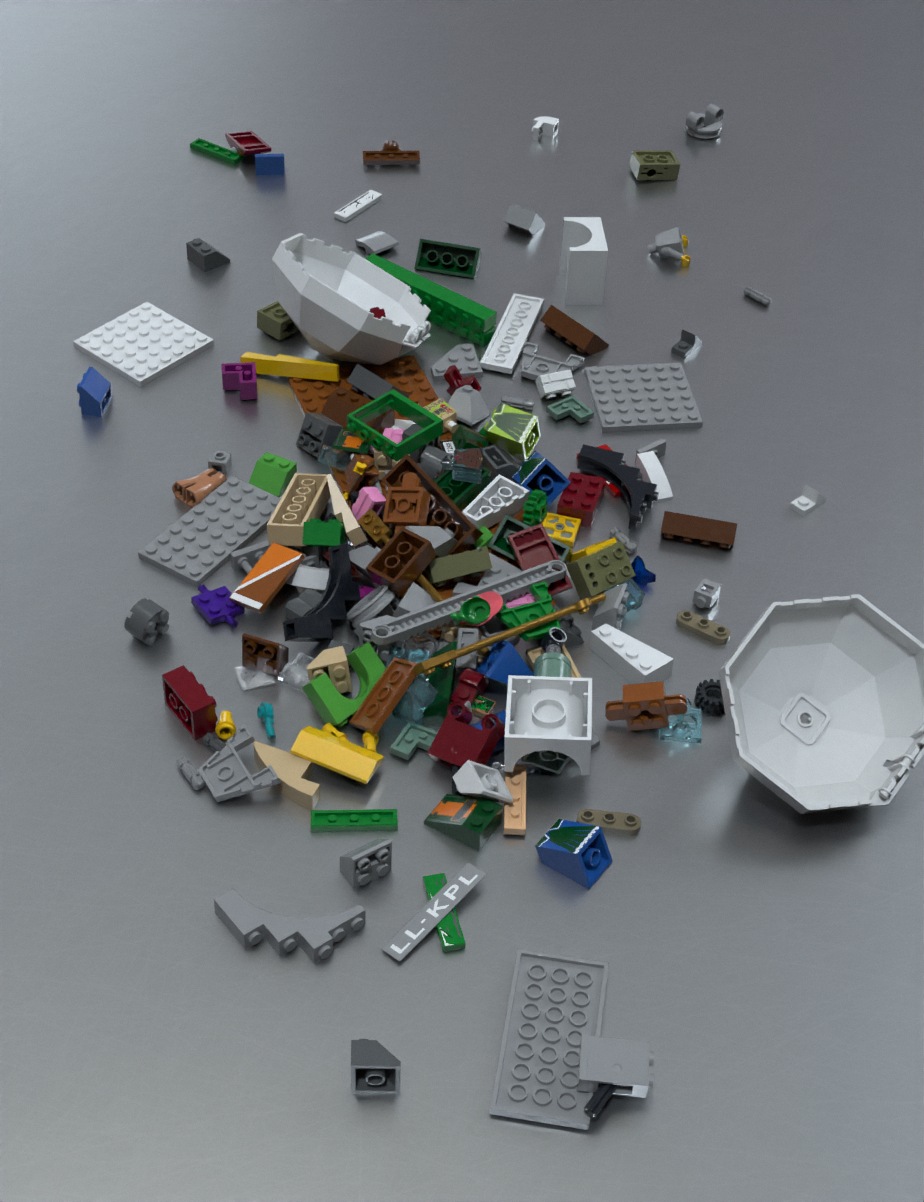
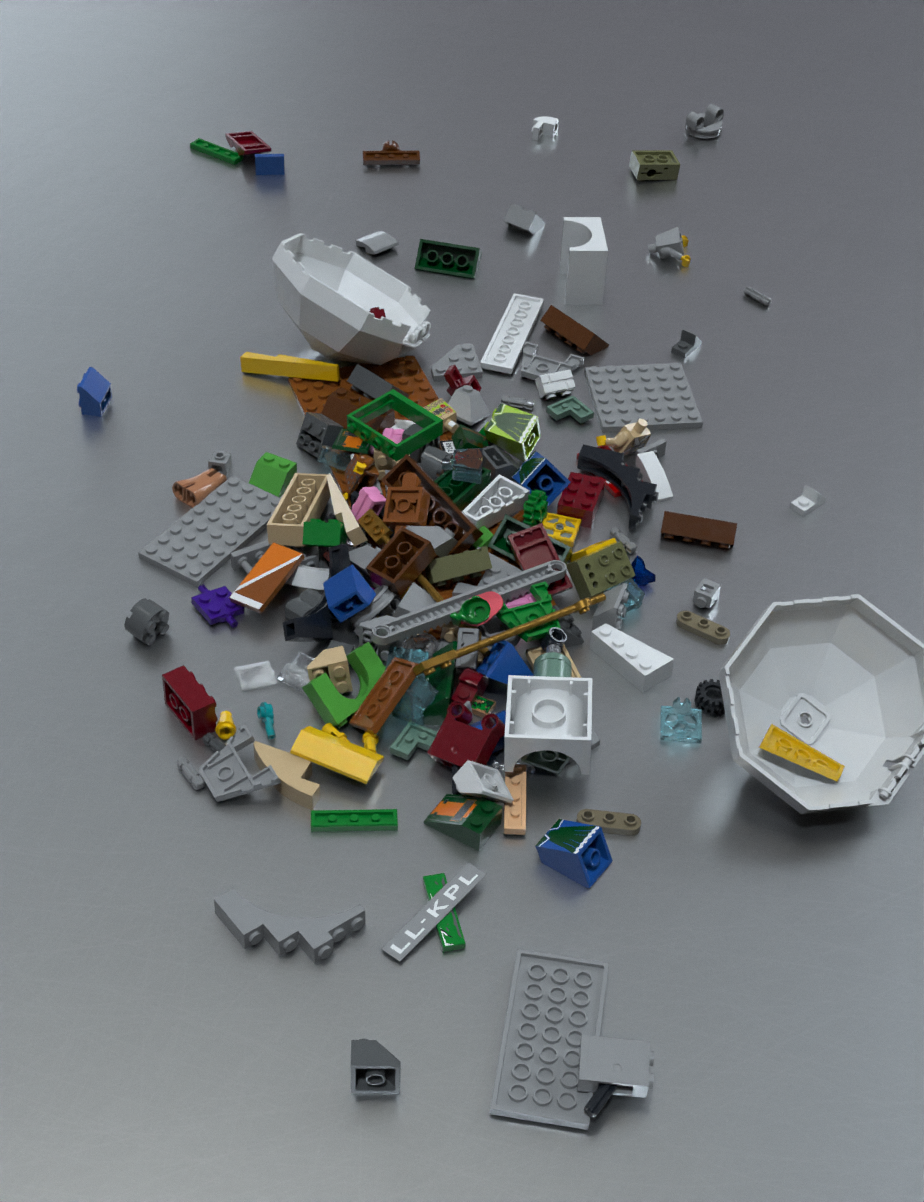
(143, 343): white plate -> none
(205, 255): dark grey slope -> none
(241, 377): magenta brick -> none
(263, 655): reddish brown slope -> none
(275, 321): olive piece -> none
(347, 593): none -> blue slope
(357, 206): white tile -> none
(367, 862): light grey slope -> none
(446, 306): green piece -> none
(629, 438): none -> tan torso
(646, 706): dark orange brick -> none
(798, 752): none -> yellow wing

